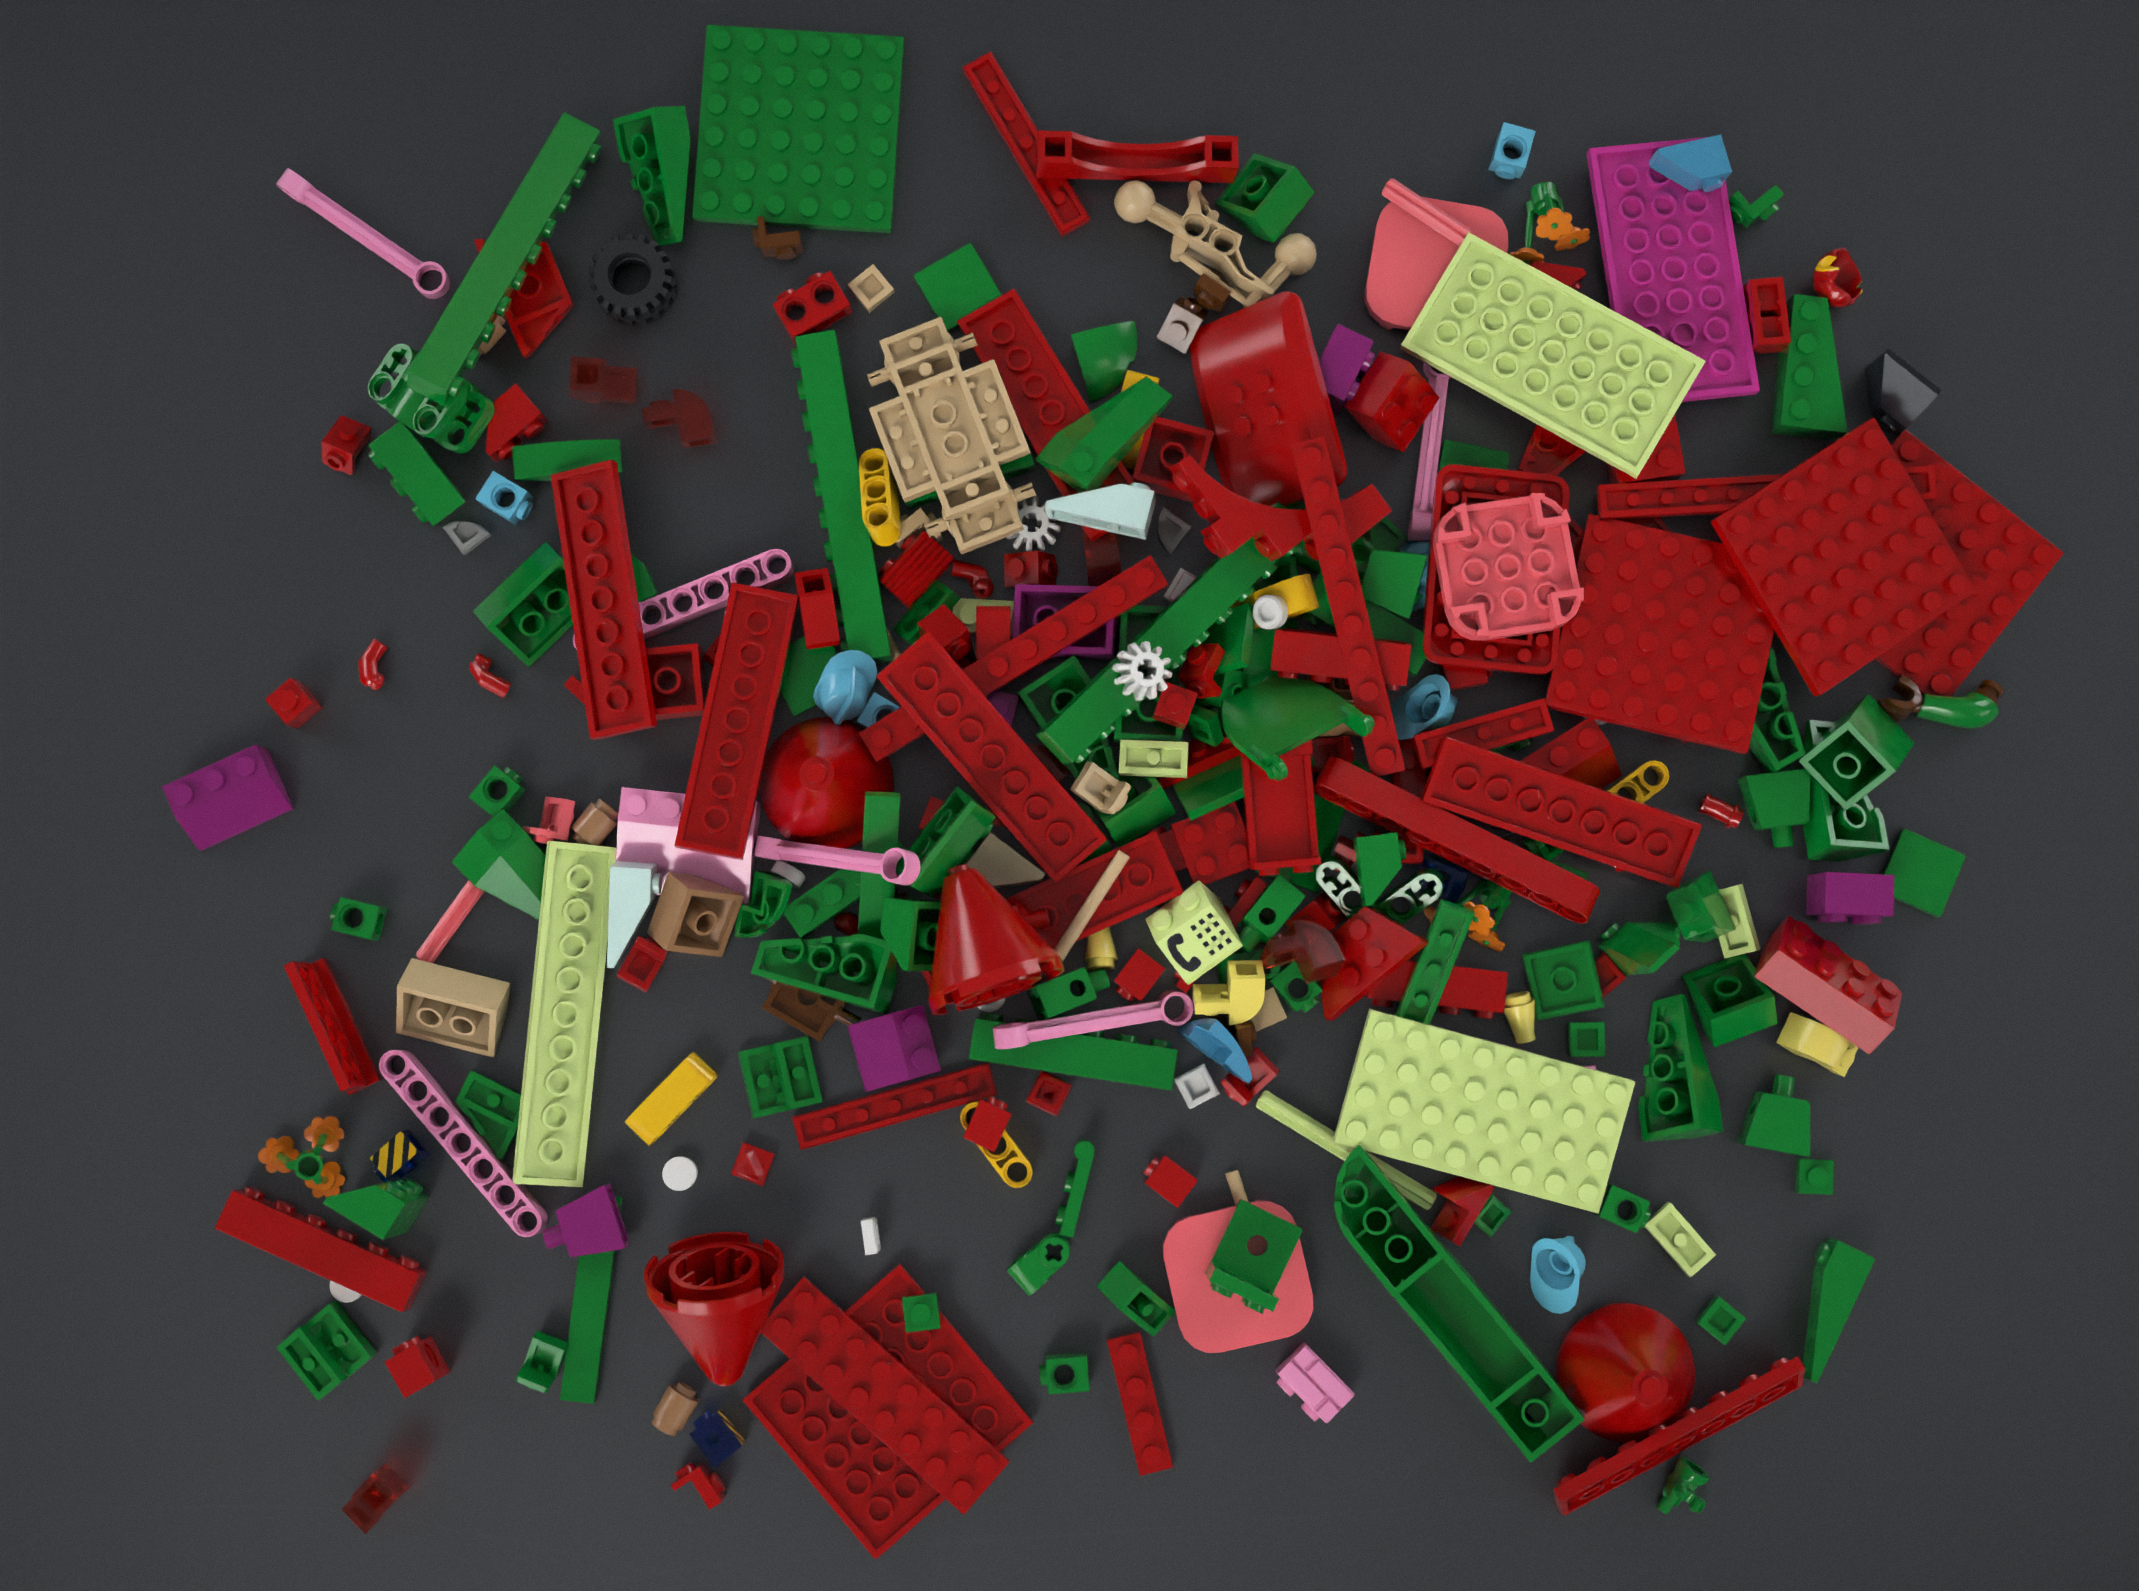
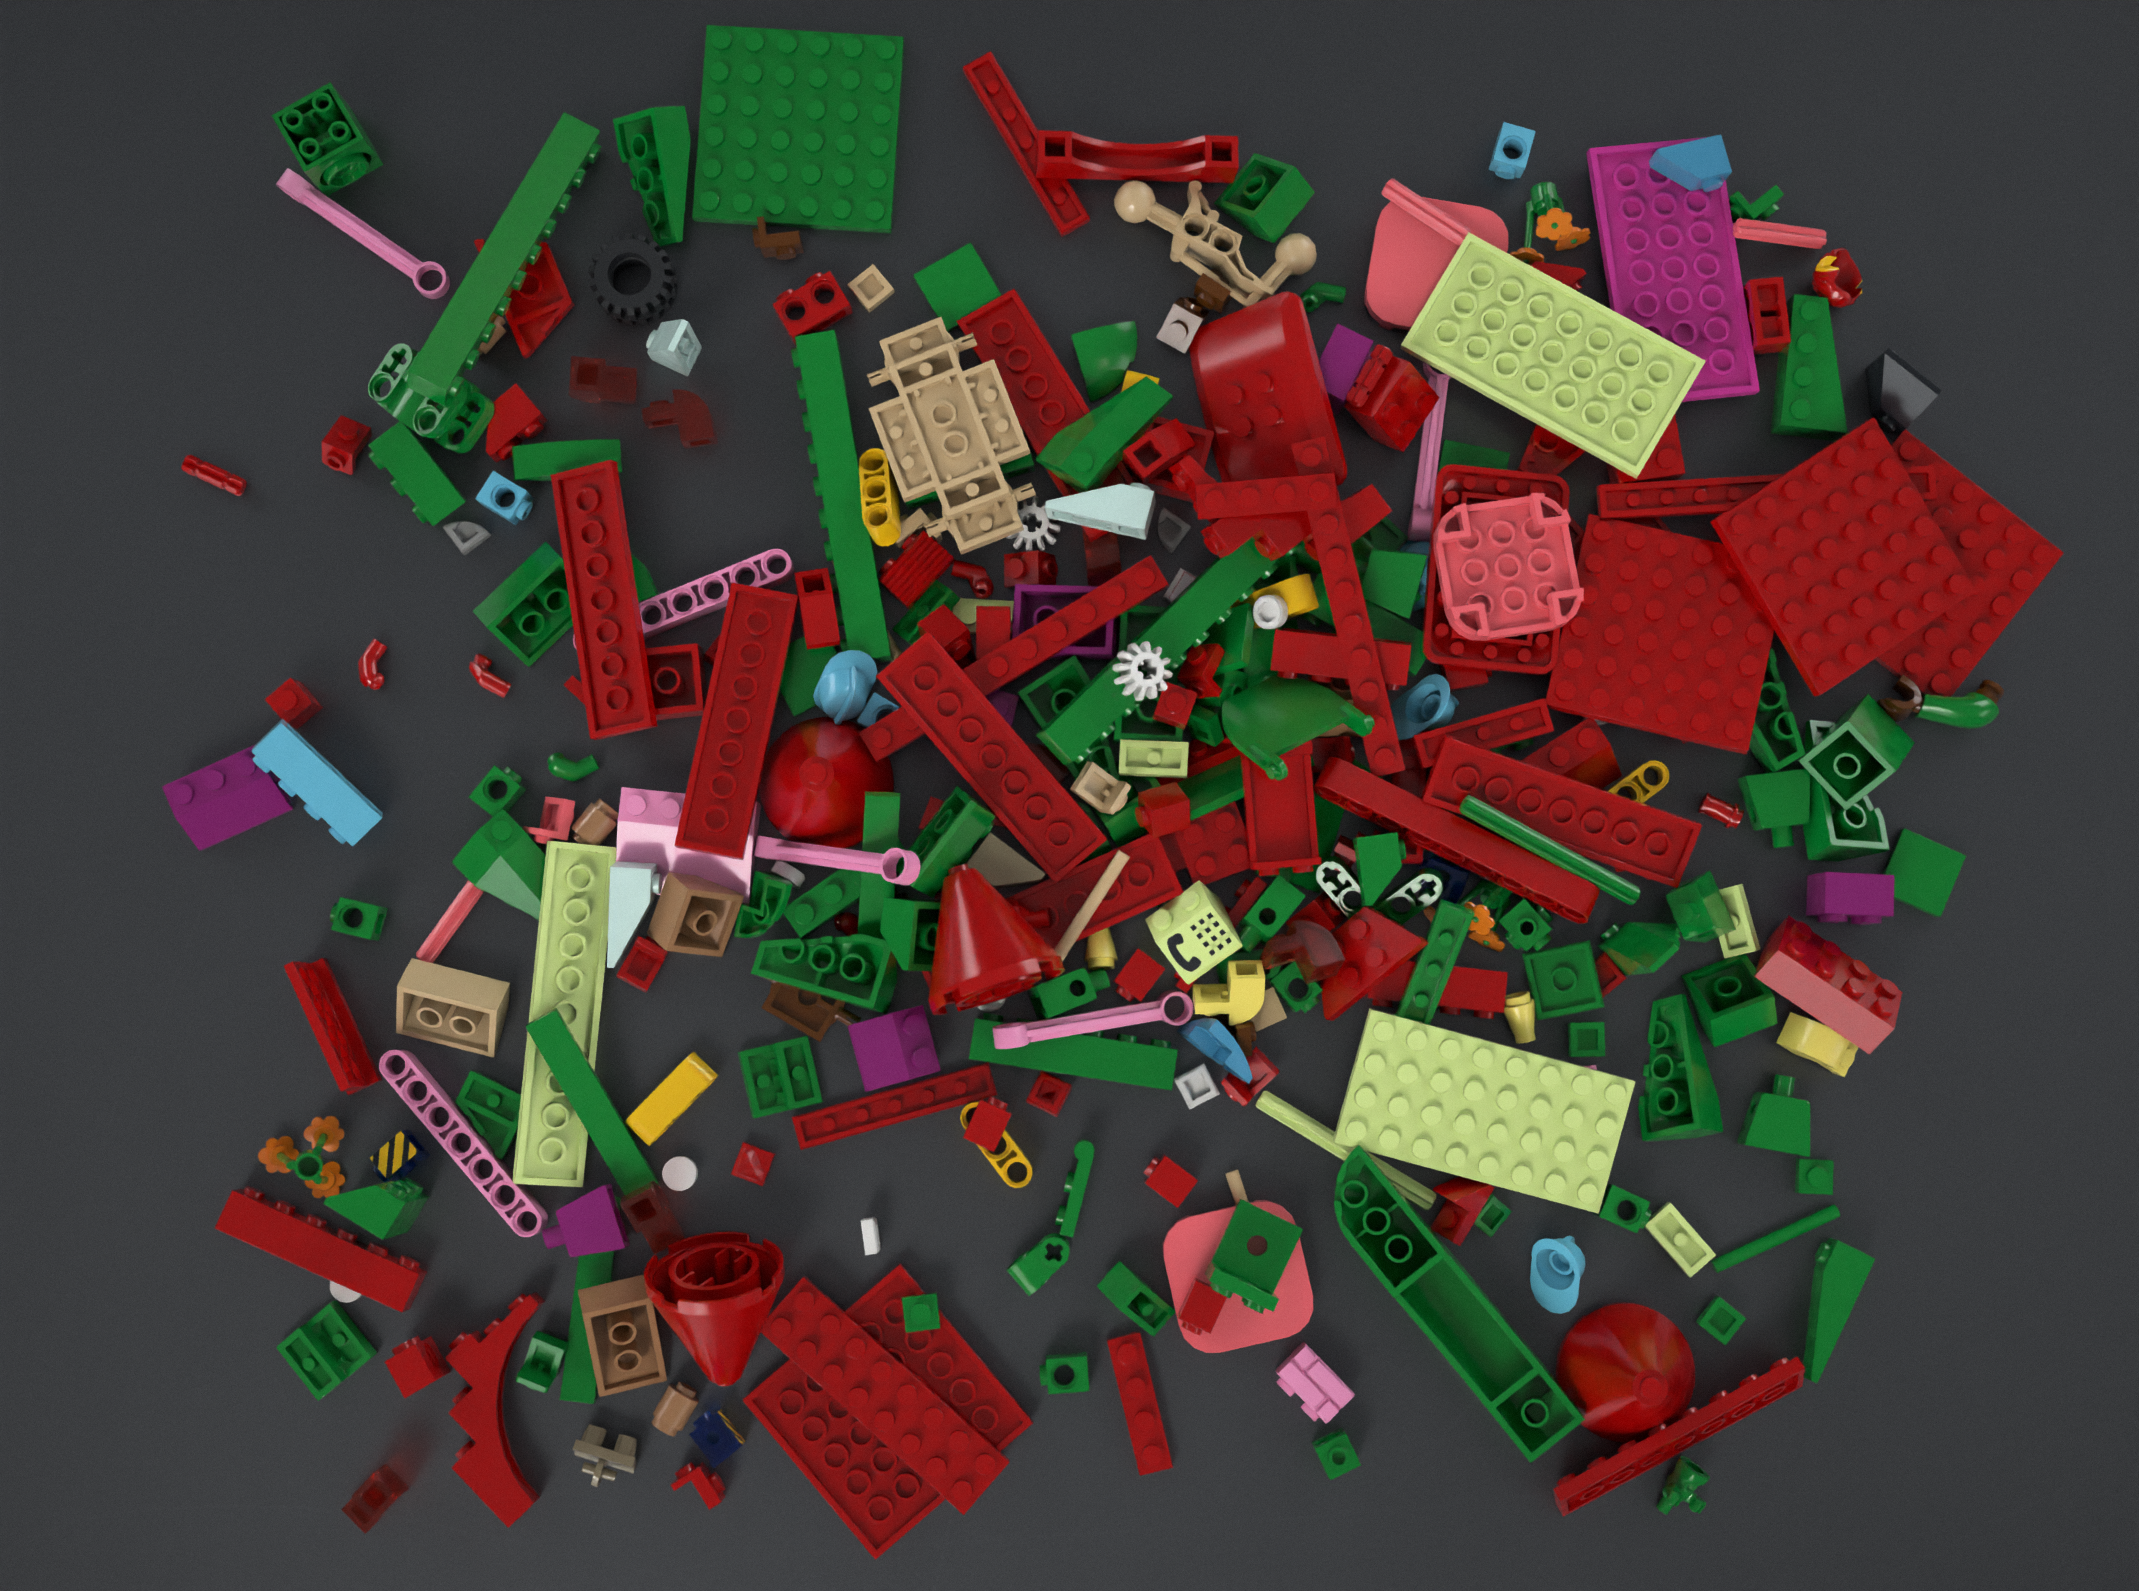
(214, 475): none -> red axle
(316, 782): none -> medium azure brick
(327, 139): none -> green brick
(483, 1363): none -> red arch
(571, 770): none -> green arm
(590, 1101): none -> green tile
(591, 1449): none -> dark tan hips
(622, 1335): none -> medium nougat slope
(650, 1214): none -> clear red brick
(674, 346): none -> light aqua slope
(1157, 450): none -> red slope
(1163, 810): none -> red brick
(1201, 1307): none -> red brick
(1265, 496): none -> red plate
(1319, 293): none -> green arm
(1336, 1453): none -> green brick
(1369, 375): none -> red axle
(1515, 921): none -> green brick
(1549, 849): none -> green axle
(1775, 1238): none -> green bar
(1779, 233): none -> coral axle

